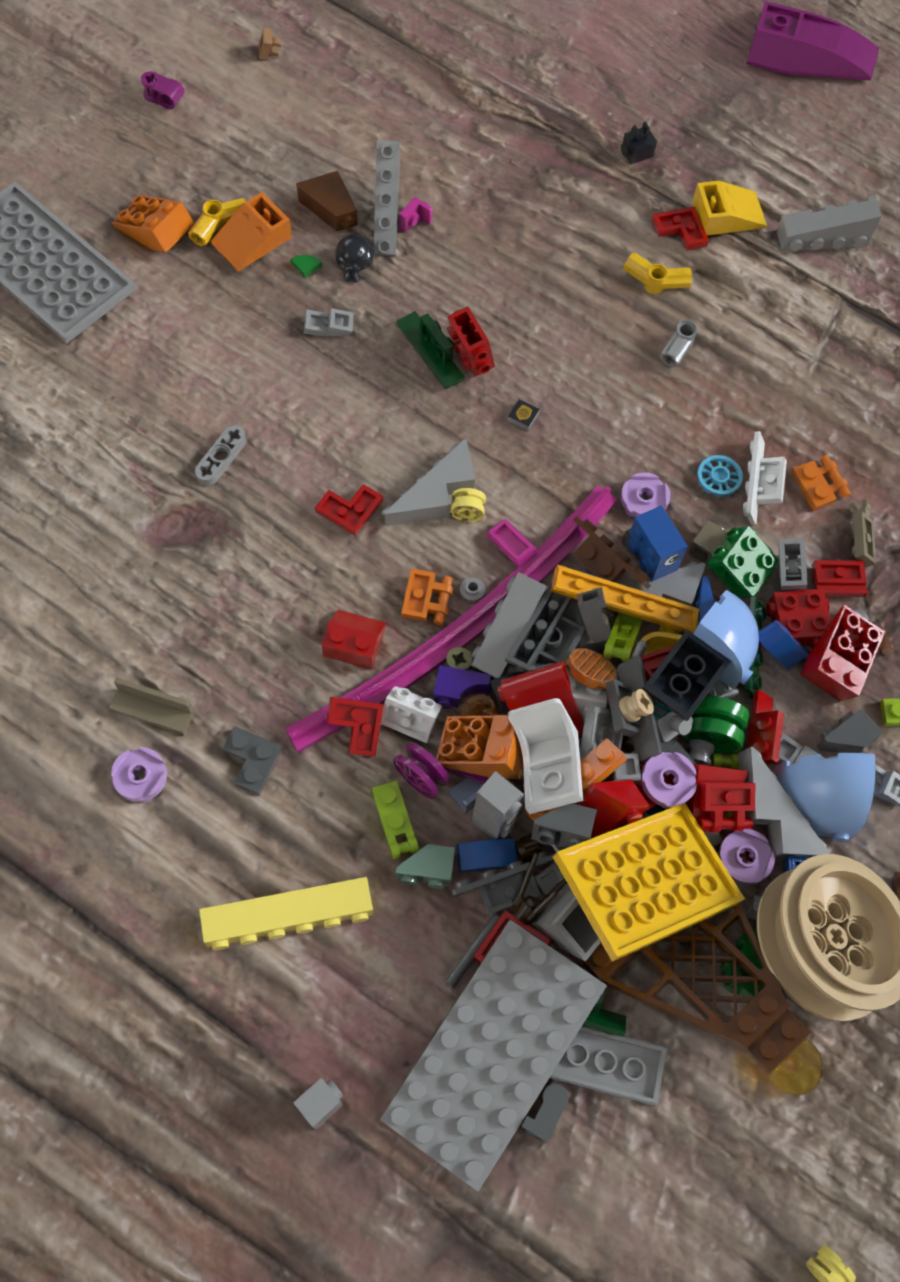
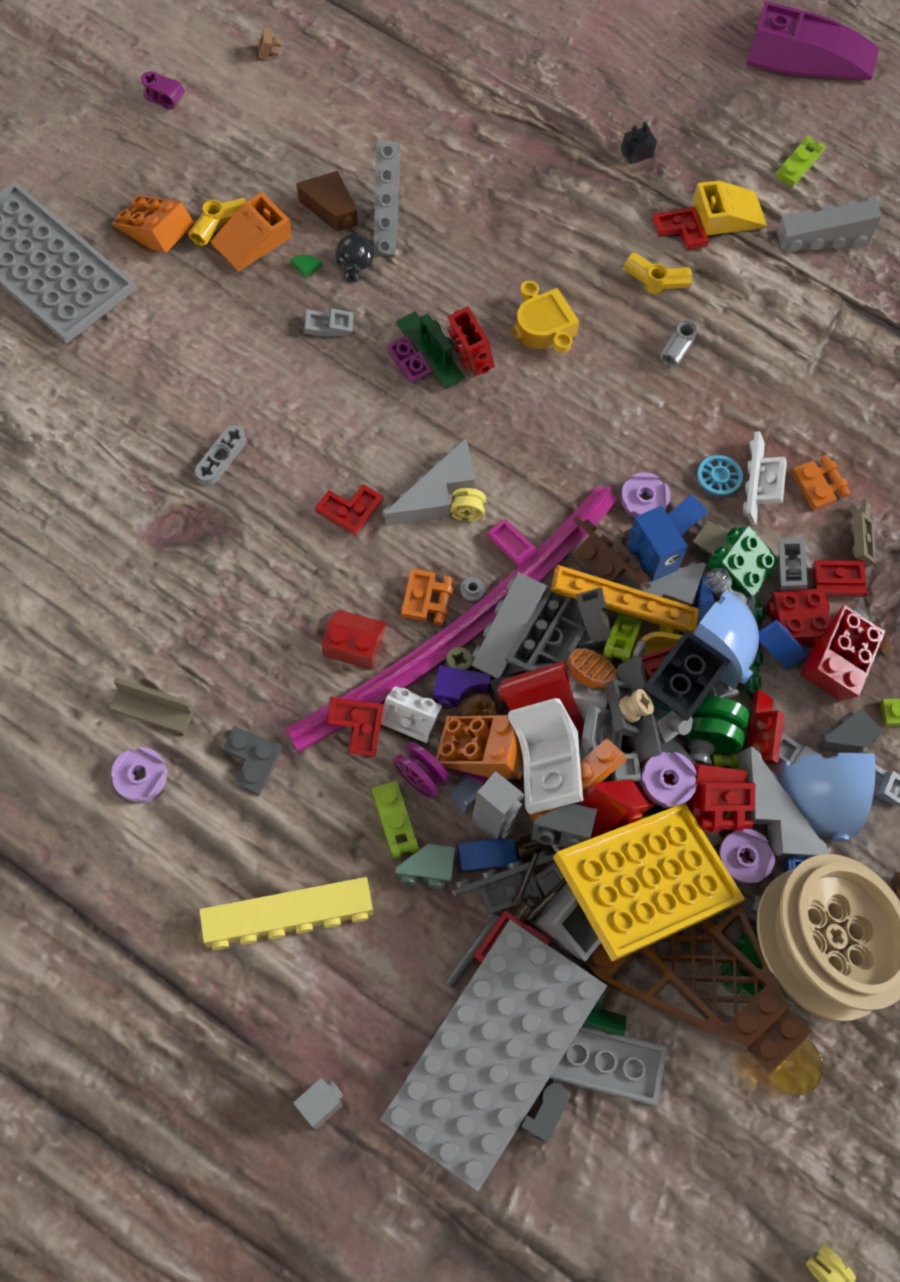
(408, 359): none -> magenta slope
(413, 212): dark pink bracket -> none
(523, 415): tile -> none
(544, 319): none -> yellow piece
(687, 514): none -> blue slope
(720, 581): none -> clear piece
(800, 161): none -> lime plate

